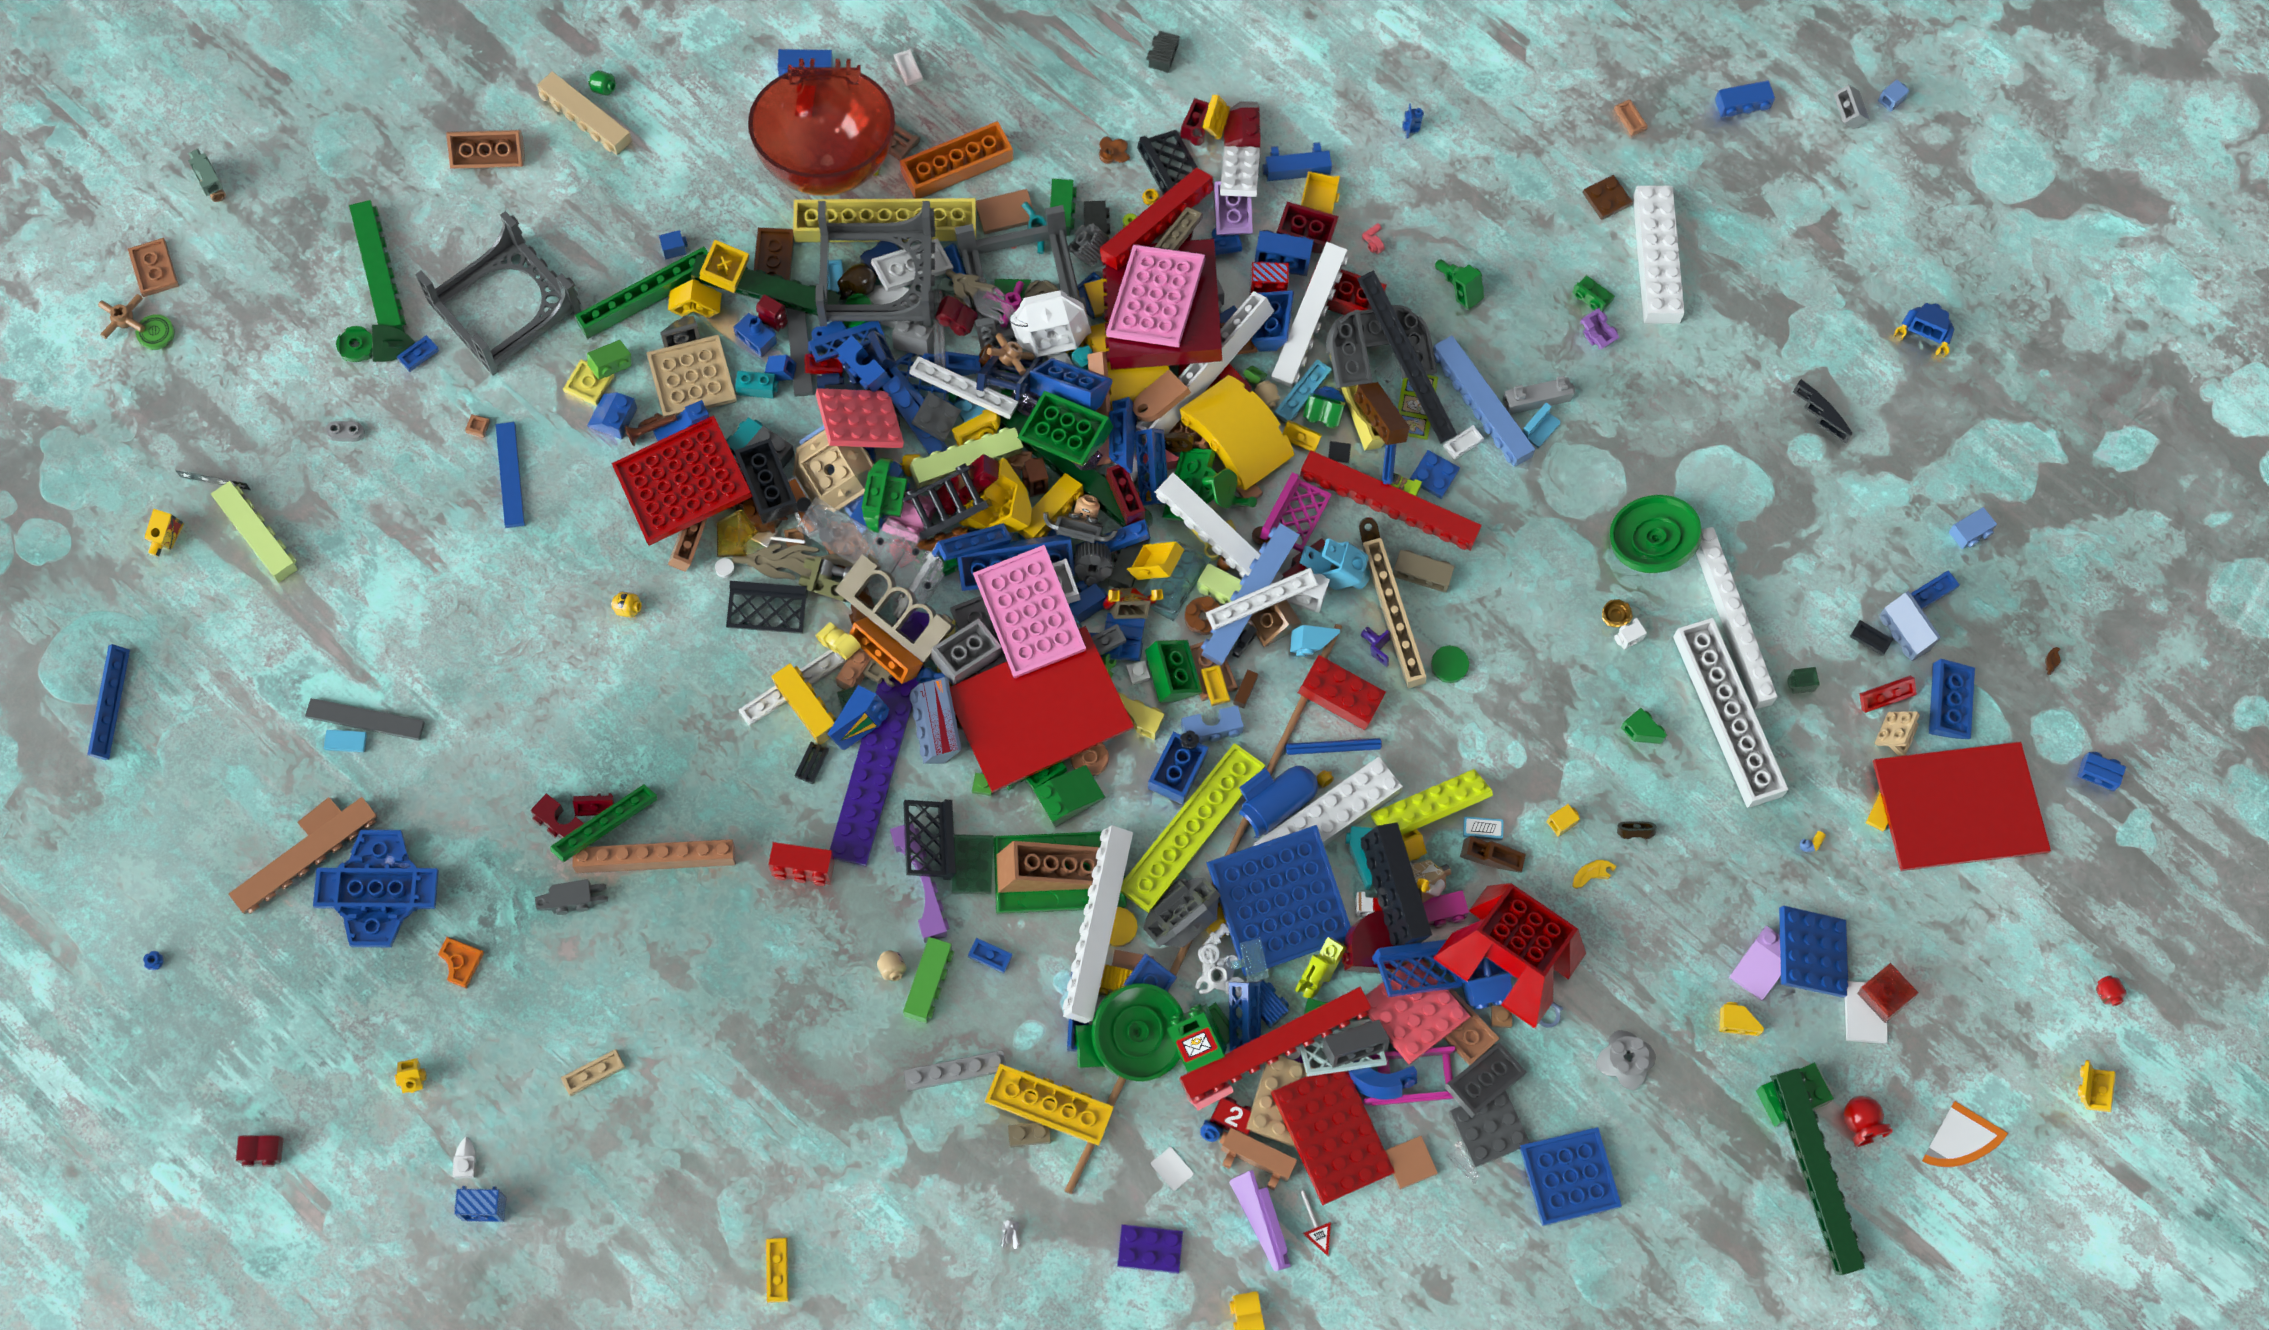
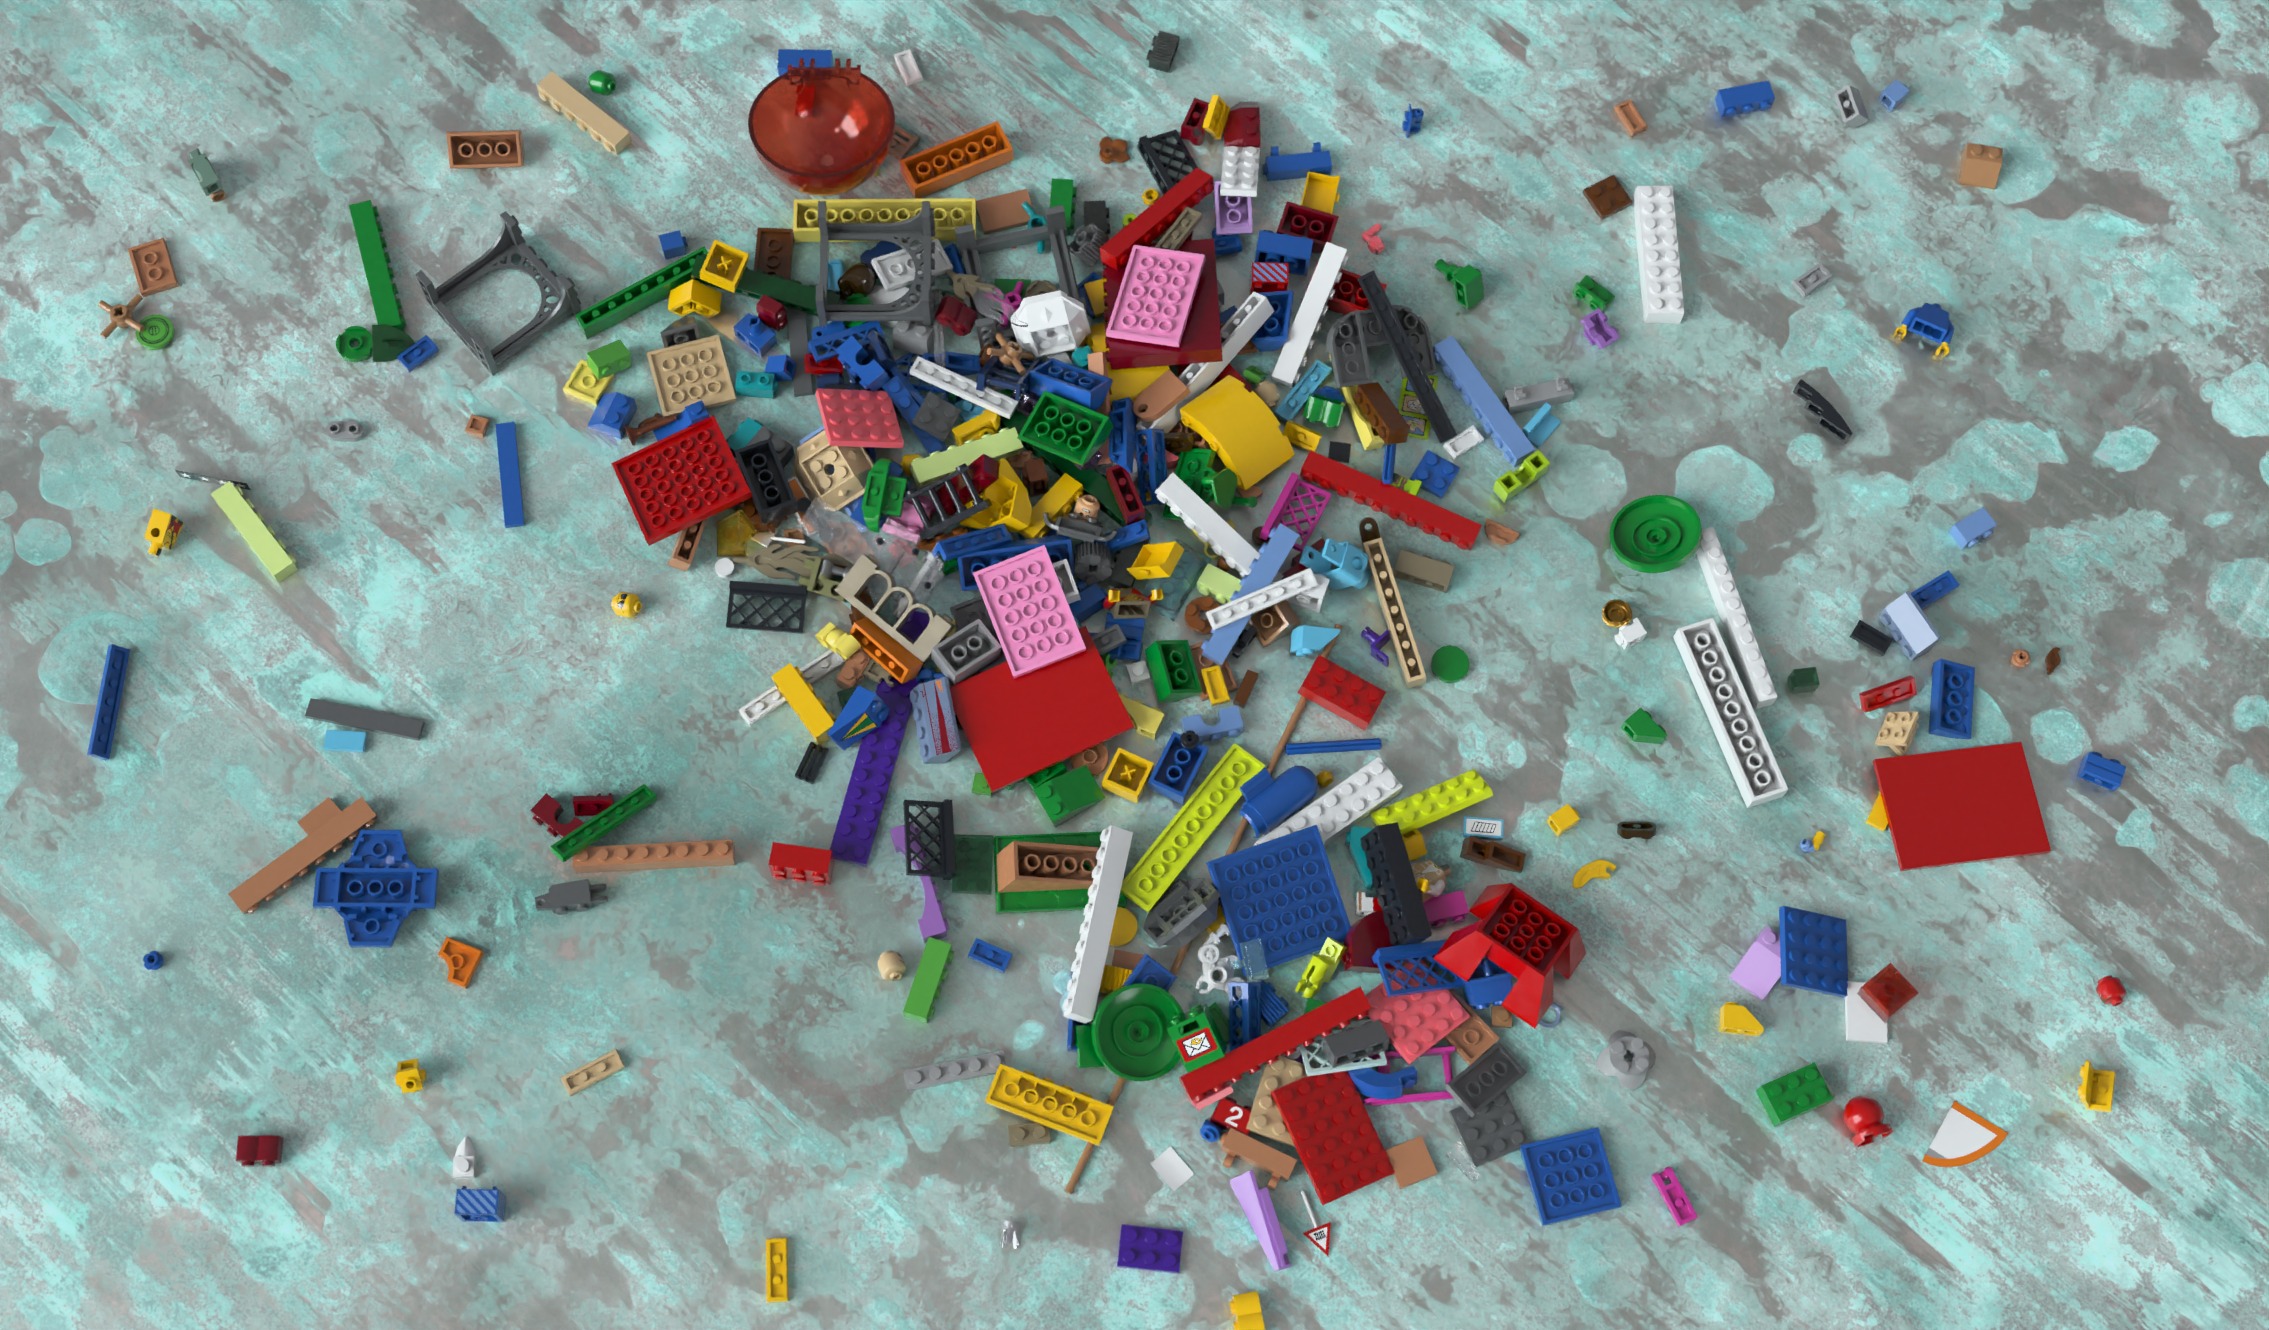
(1127, 775): none -> yellow brick
(1500, 534): none -> nougat tile
(1513, 483): none -> lime arch
(1674, 1196): none -> dark pink plate
(1812, 279): none -> light grey plate
(1818, 1172): dark green brick -> none
(1980, 165): none -> medium nougat slope
(2017, 661): none -> nougat plate

